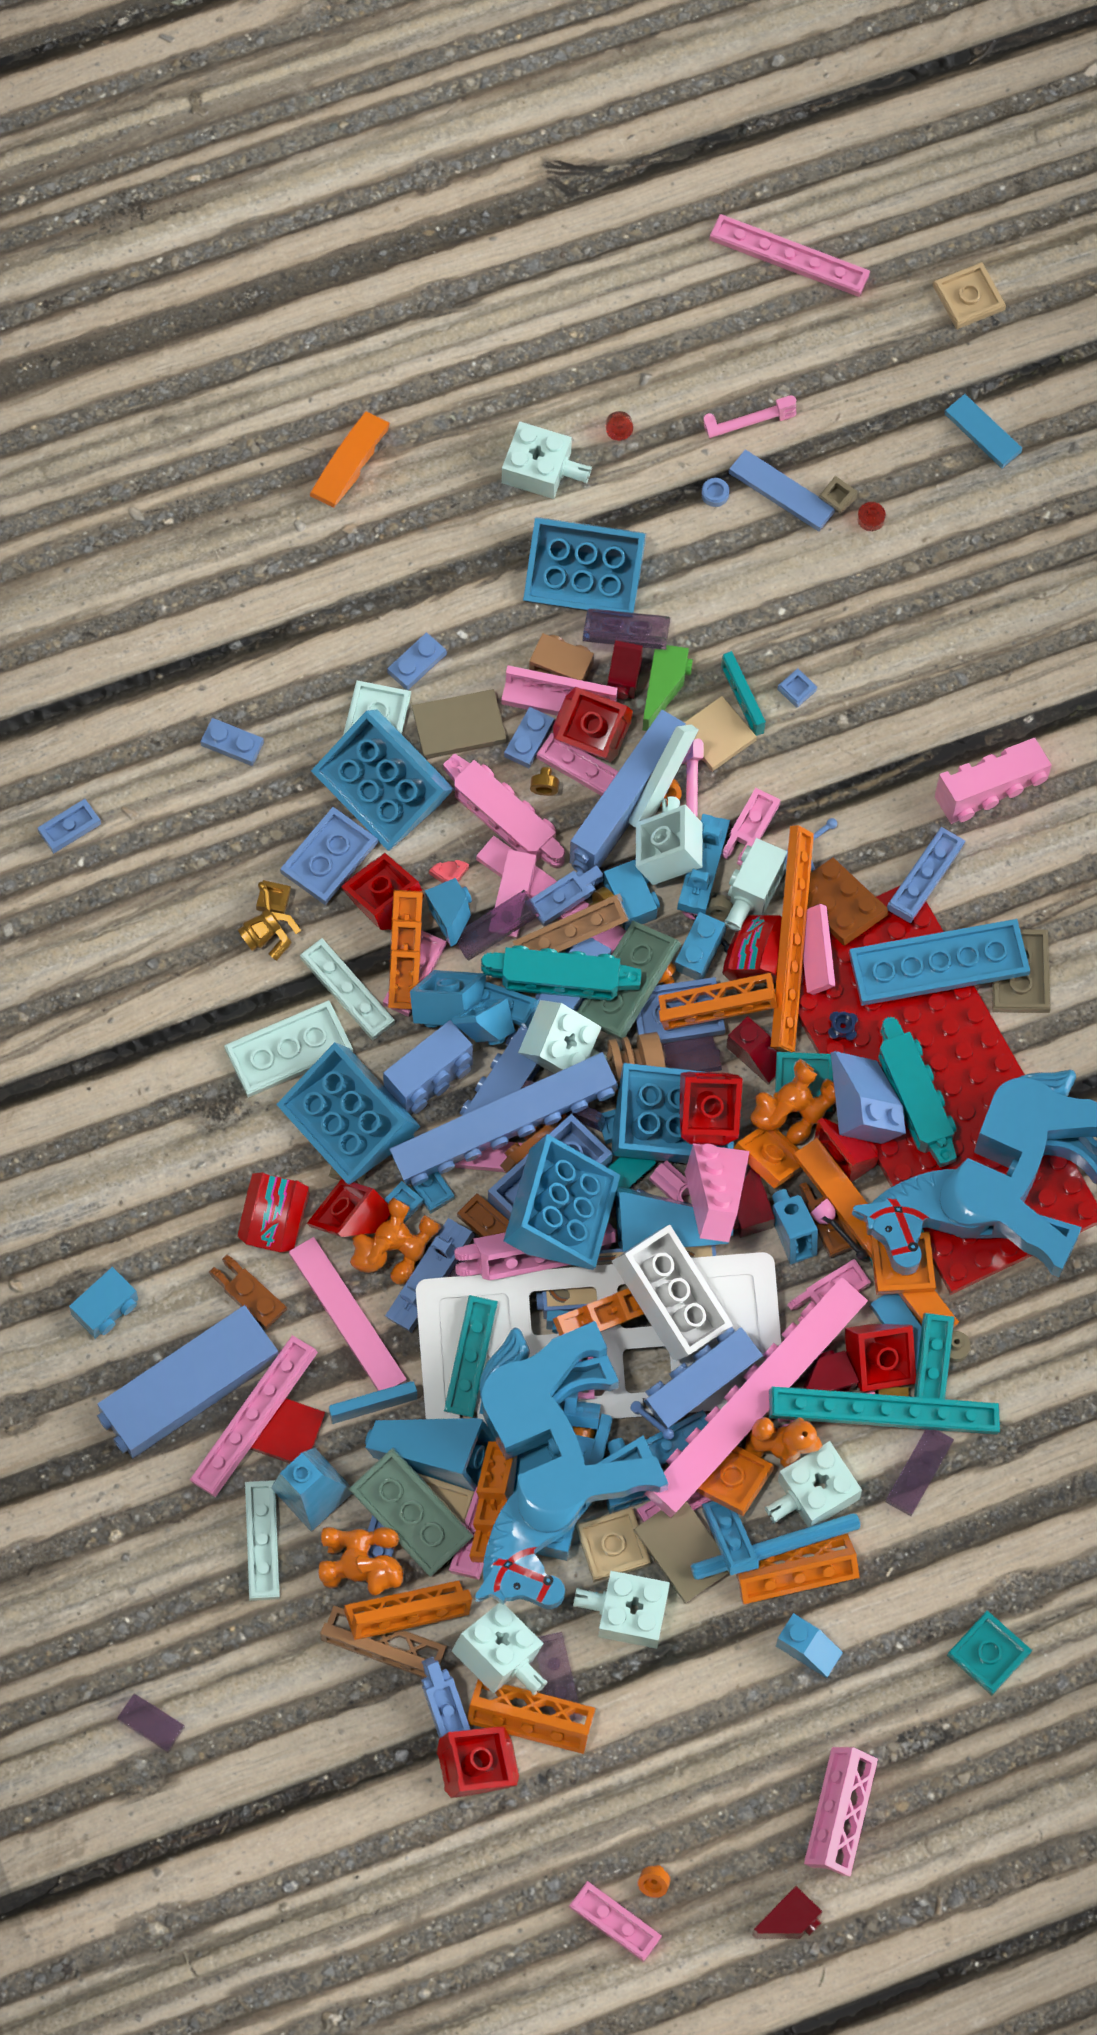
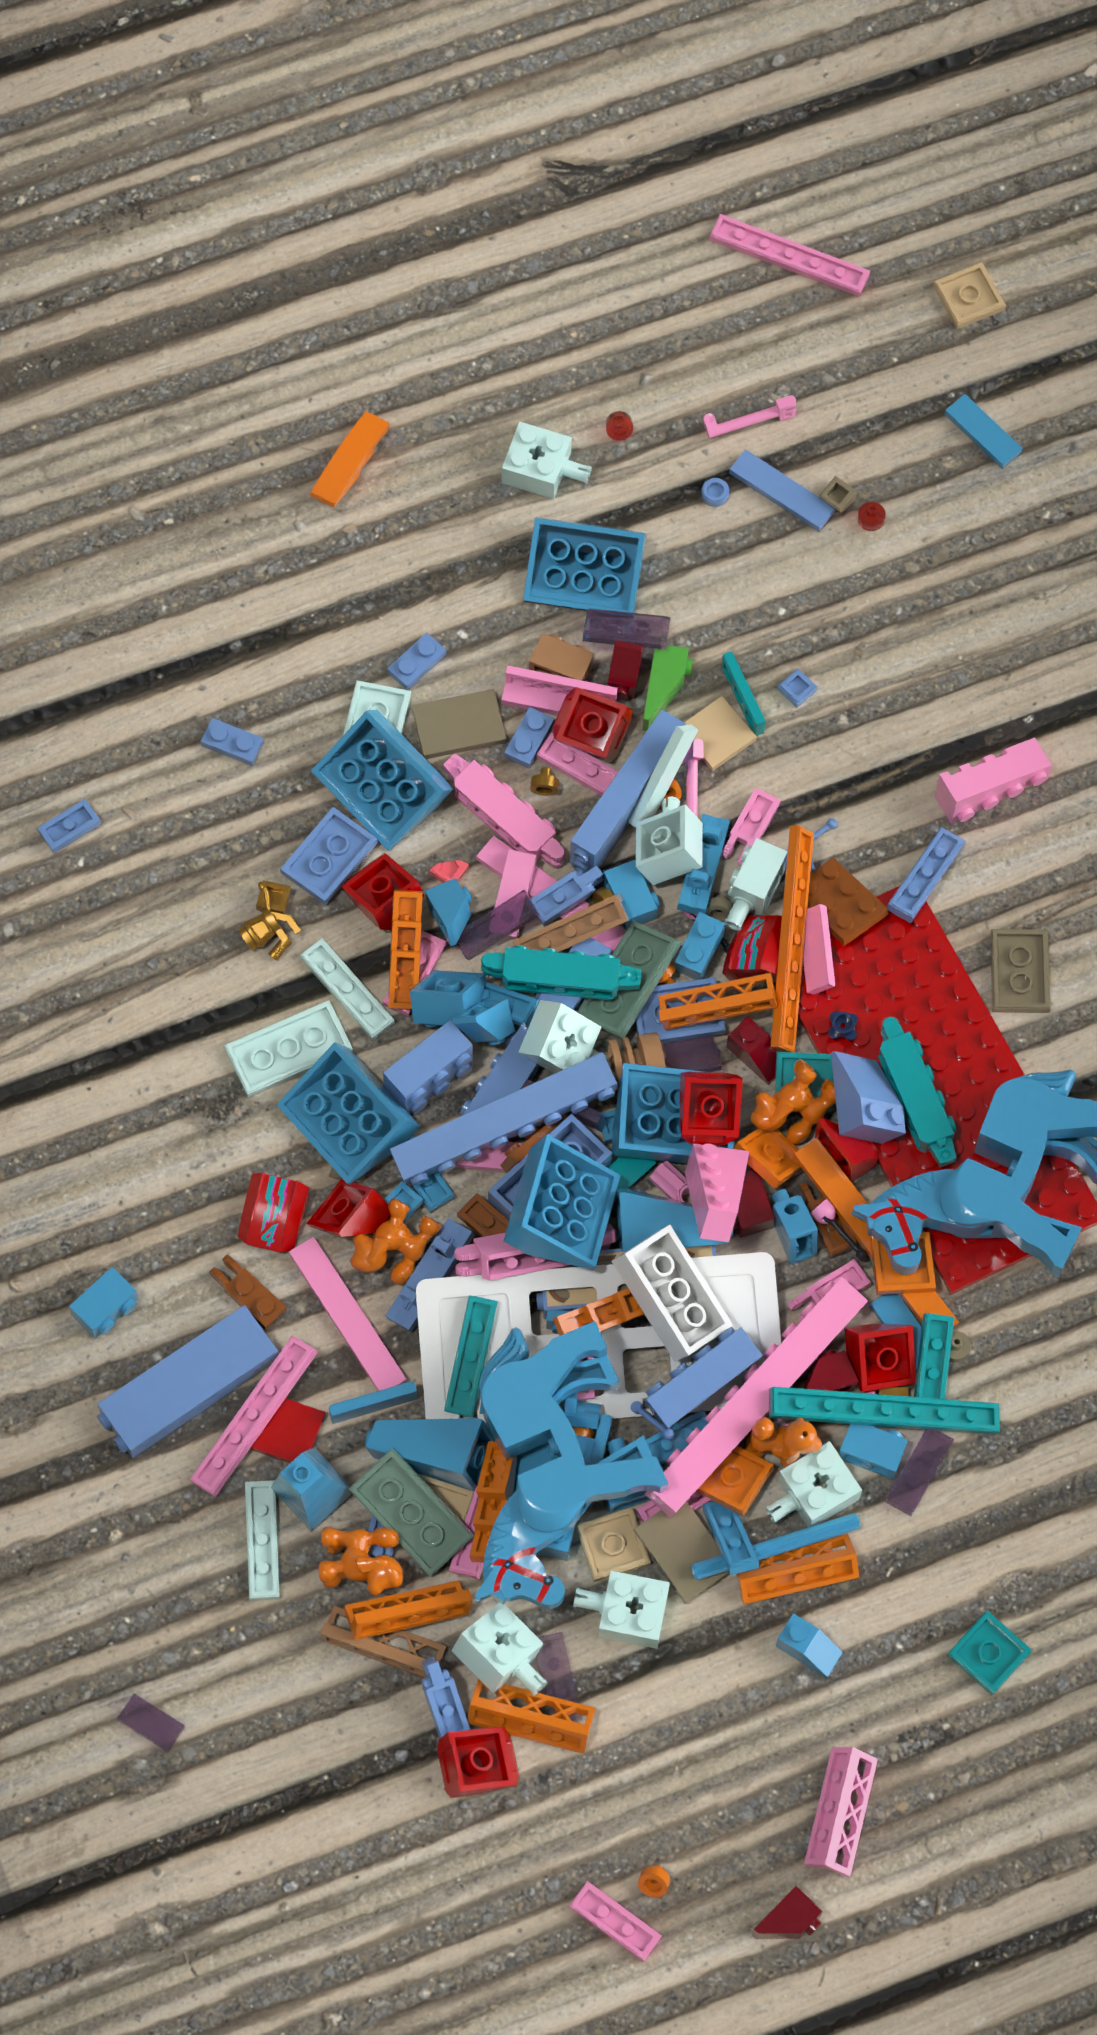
(873, 1449): none -> dark azure brick
(939, 962): dark azure plate -> none

